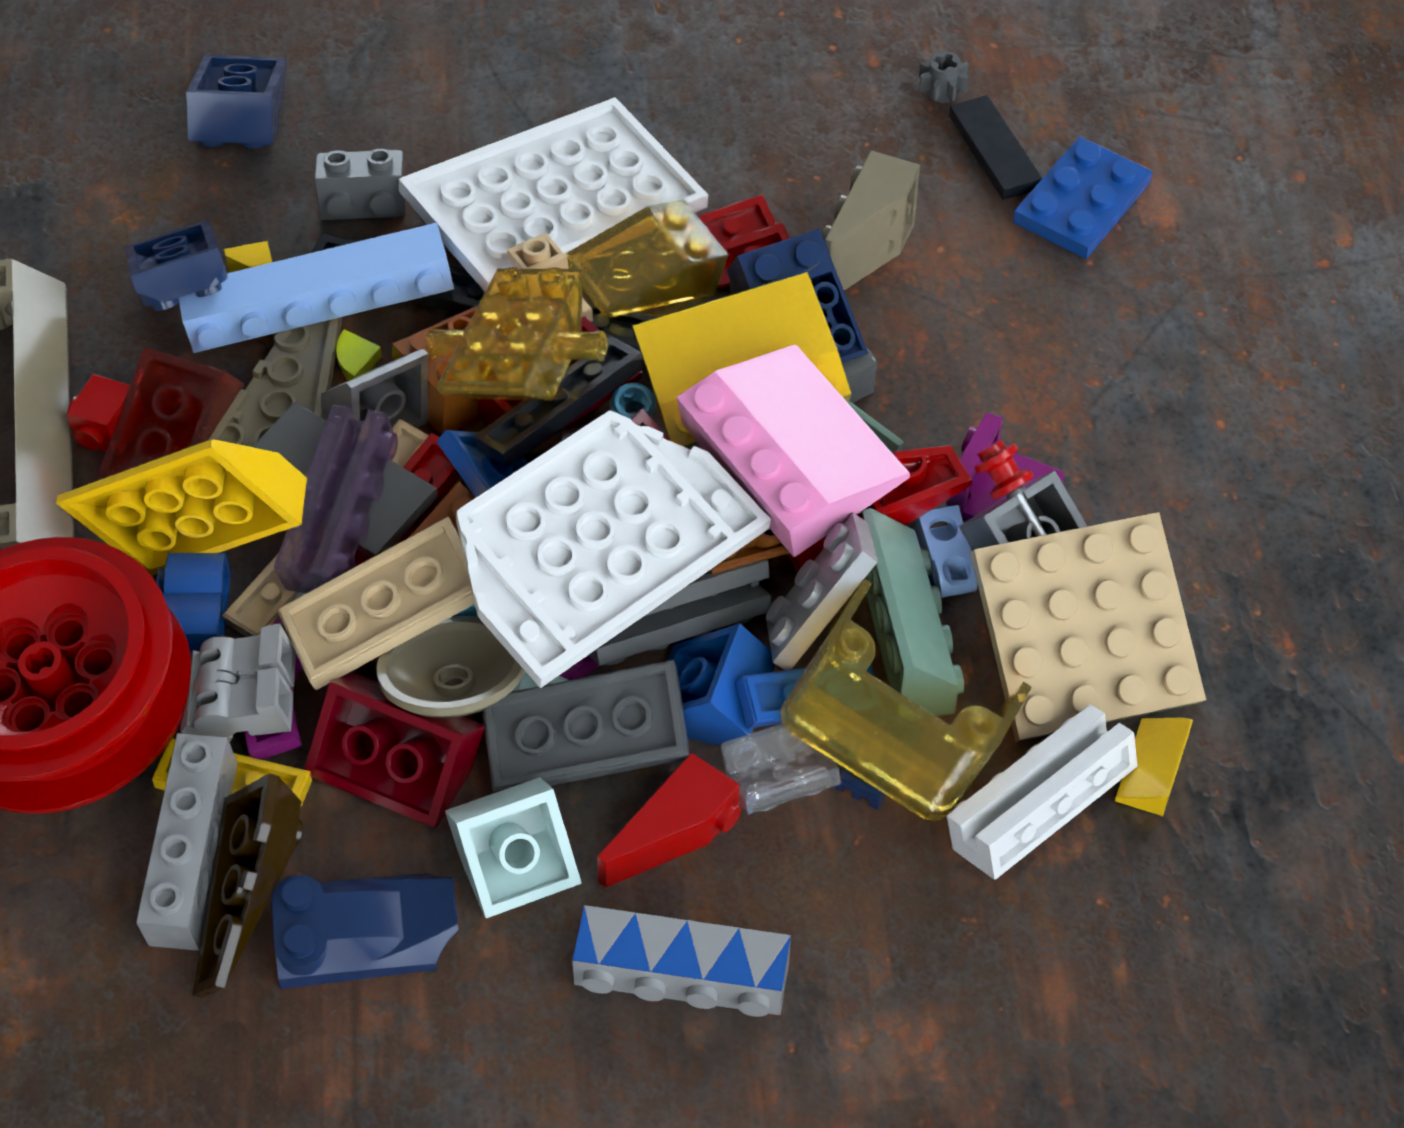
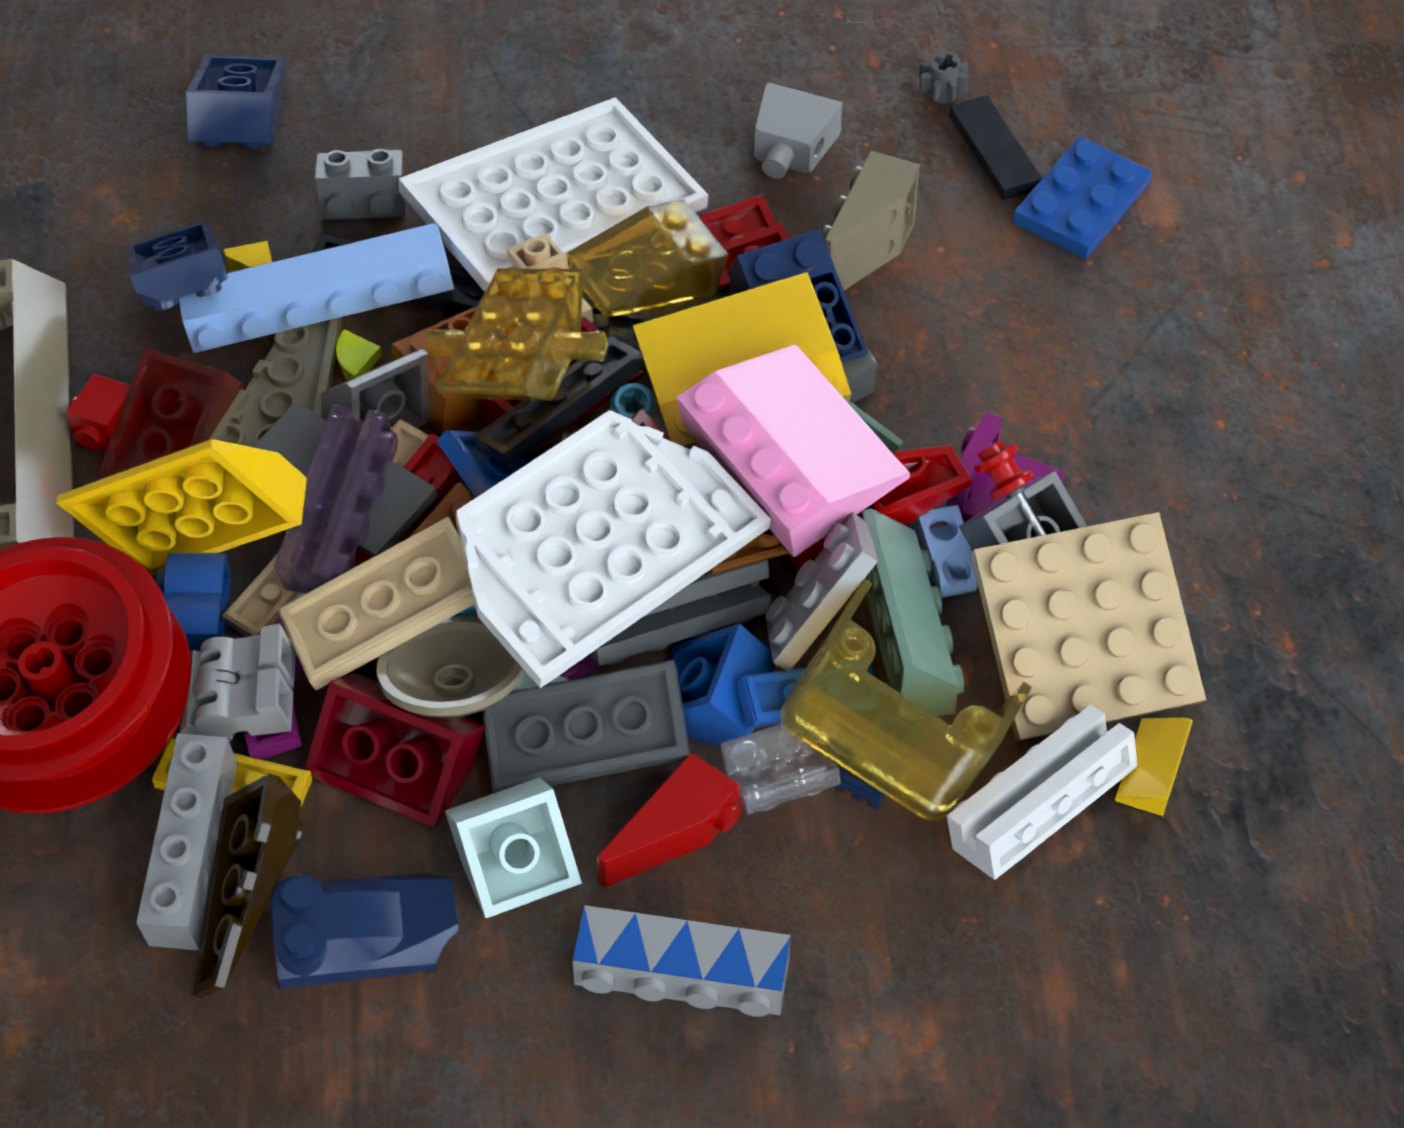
(794, 130): none -> light grey torso

